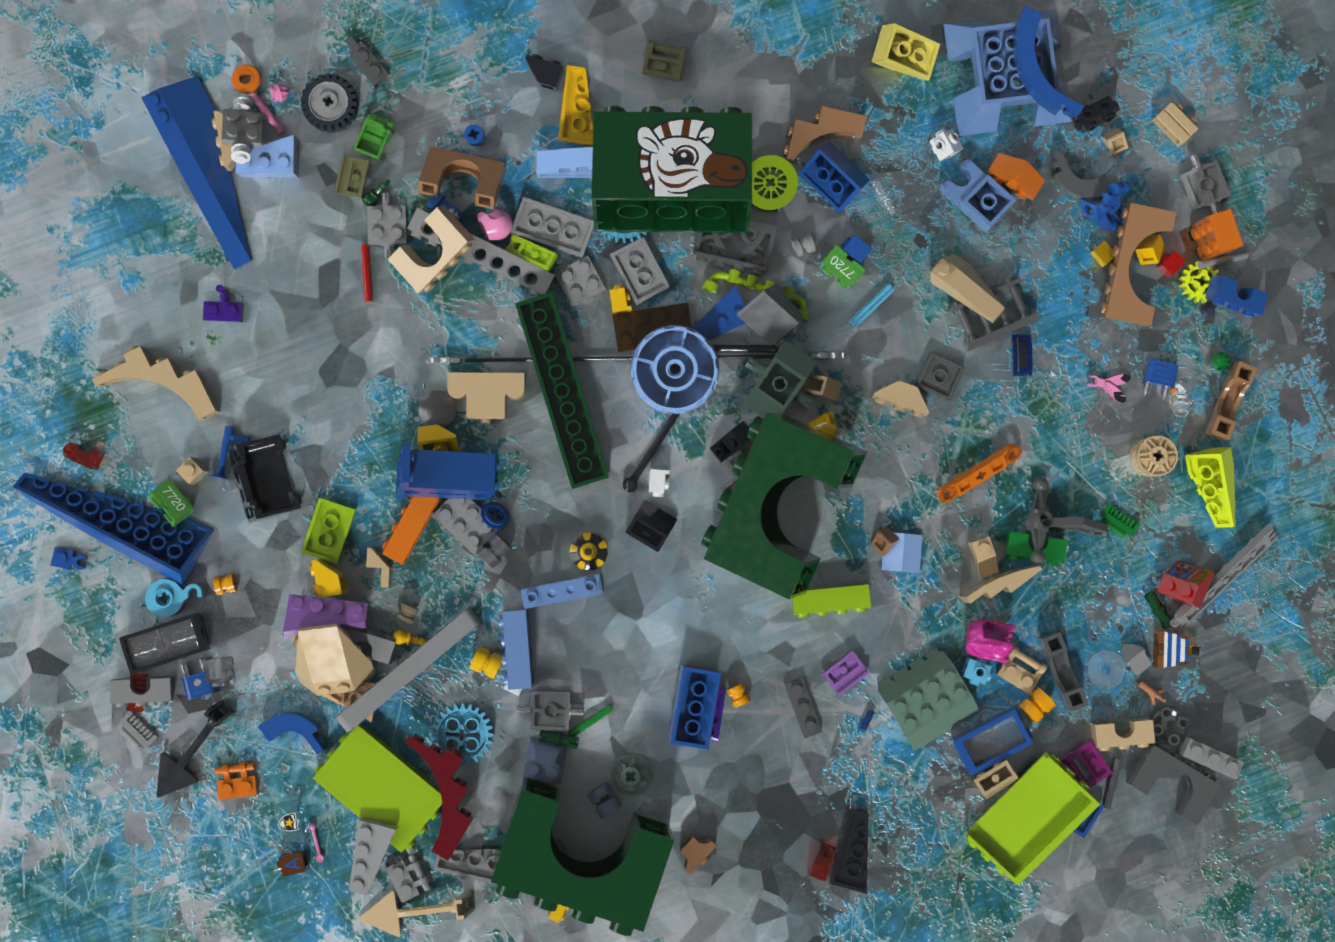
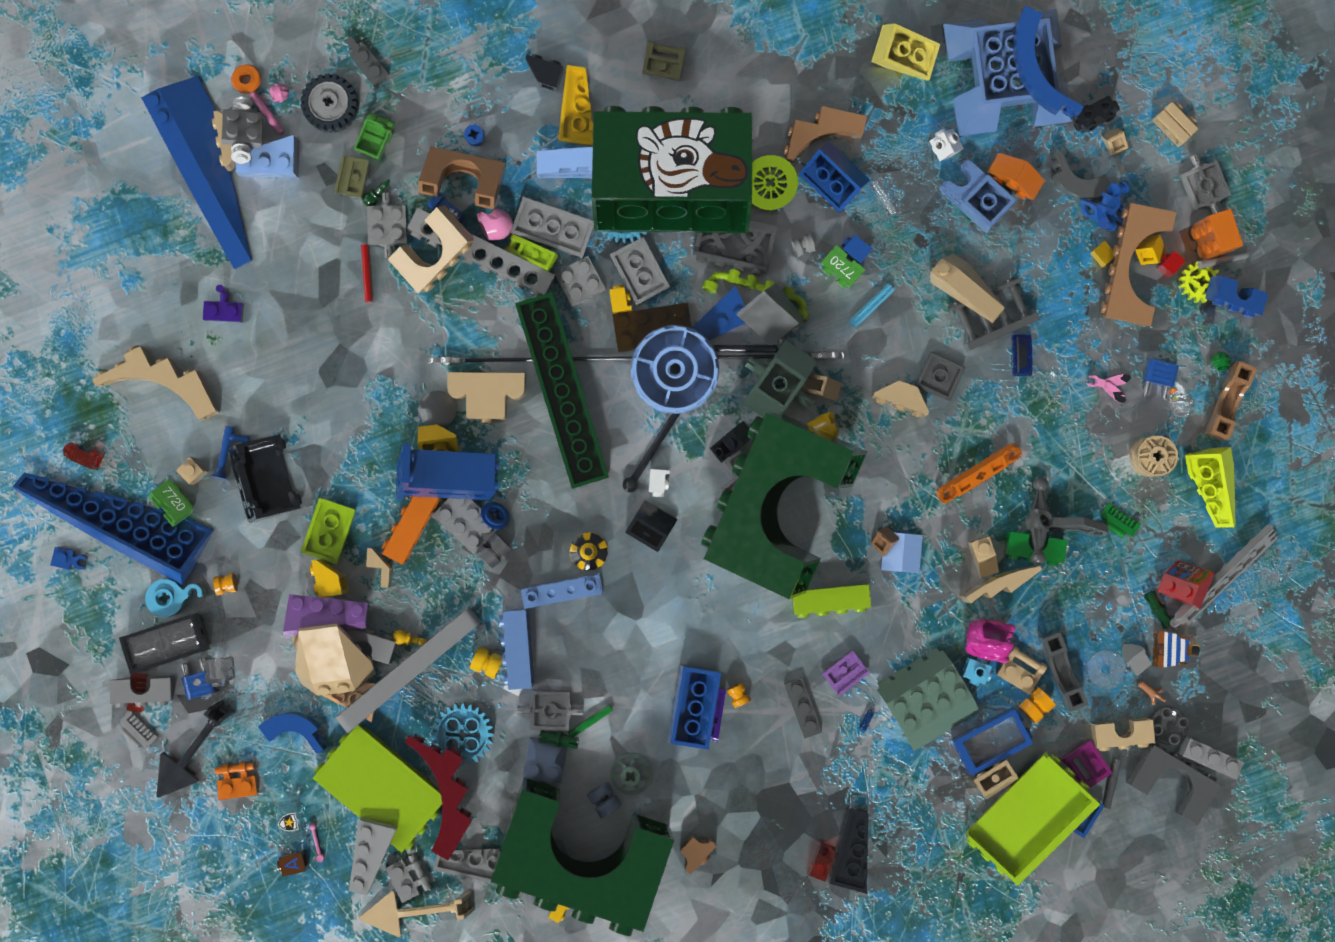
(407, 612): dark tan wheel -> none

